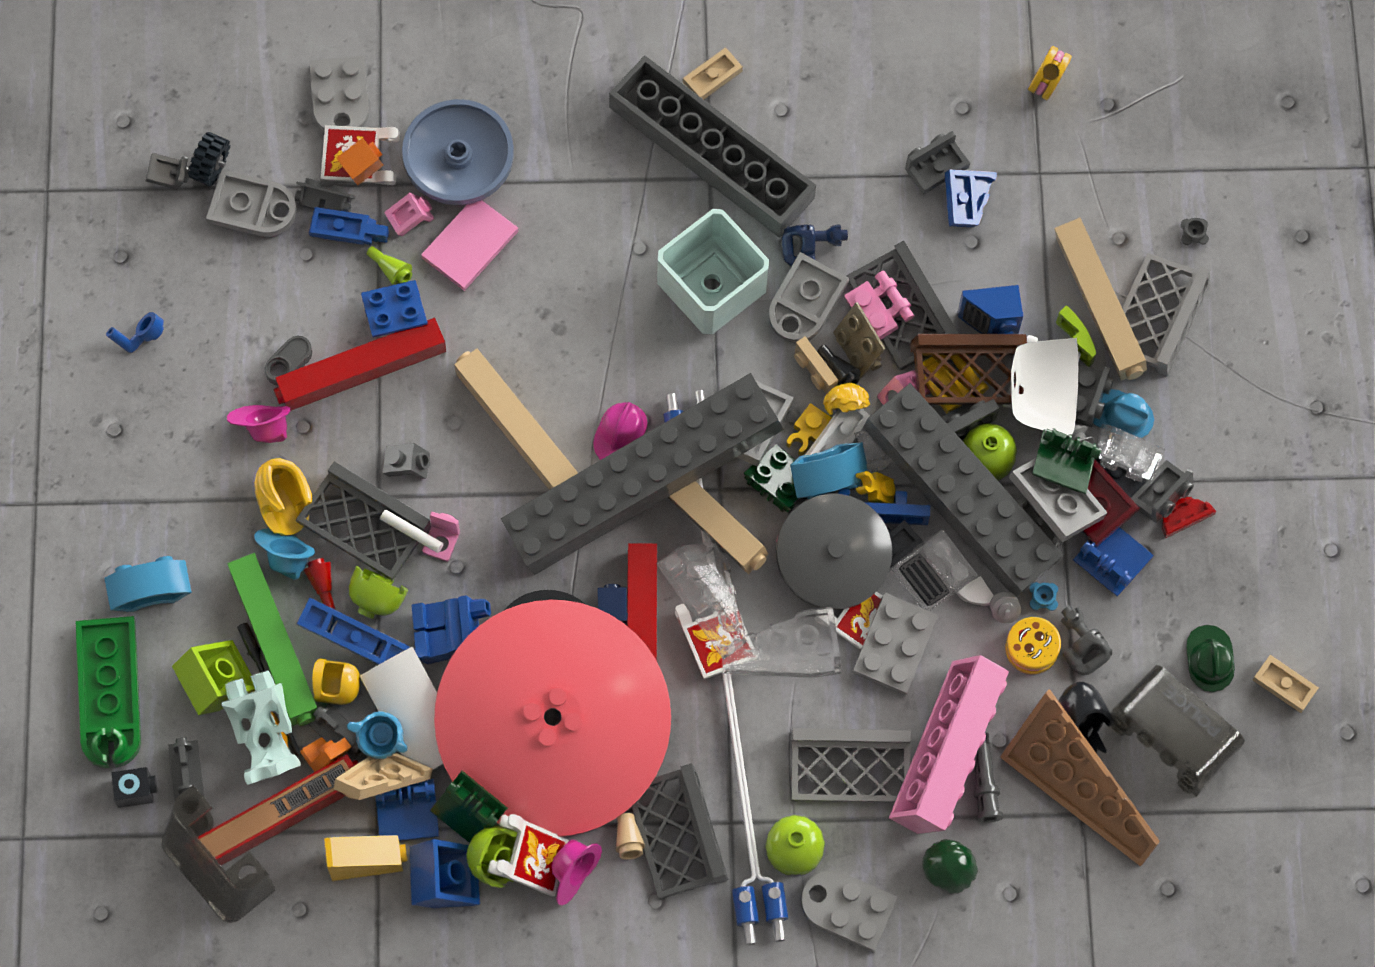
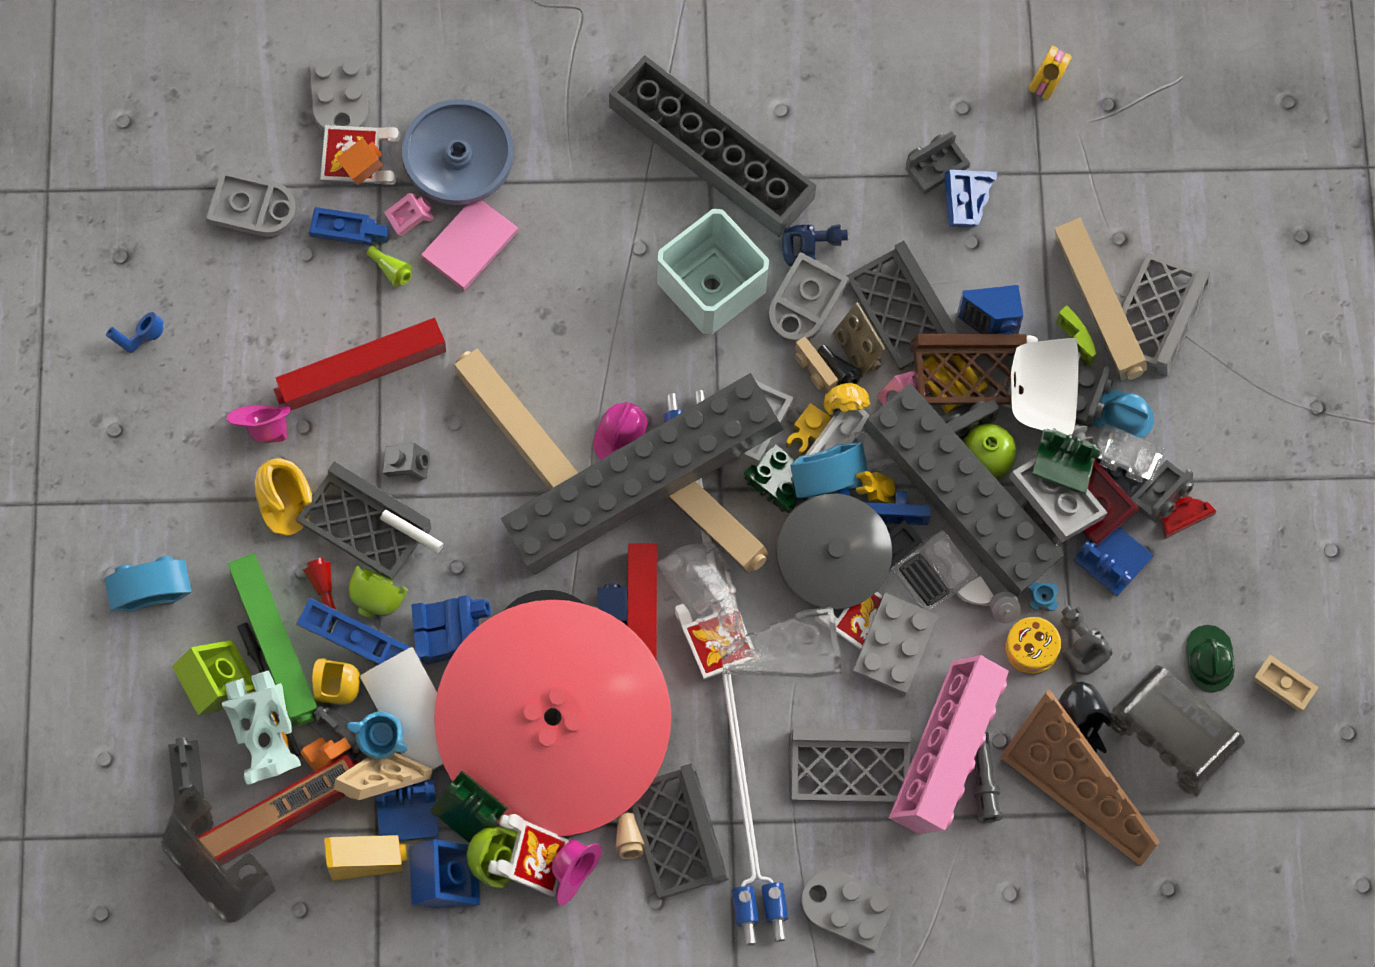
(108, 689): green plate -> none
(133, 787): black brick -> none
(167, 171): dark grey bracket -> none
(209, 159): black wheel -> none
(284, 553): dark azure piece -> none
(292, 354): dark grey piece -> none
(313, 193): dark grey hinge -> none
(394, 308): blue hinge -> none
(443, 526): bright pink bracket -> none
(713, 74): tan plate -> none
(795, 845): lime cylinder -> none
(877, 314): bright pink plate -> none
(949, 866): dark green hair -> none
(1197, 224): dark grey plate -> none

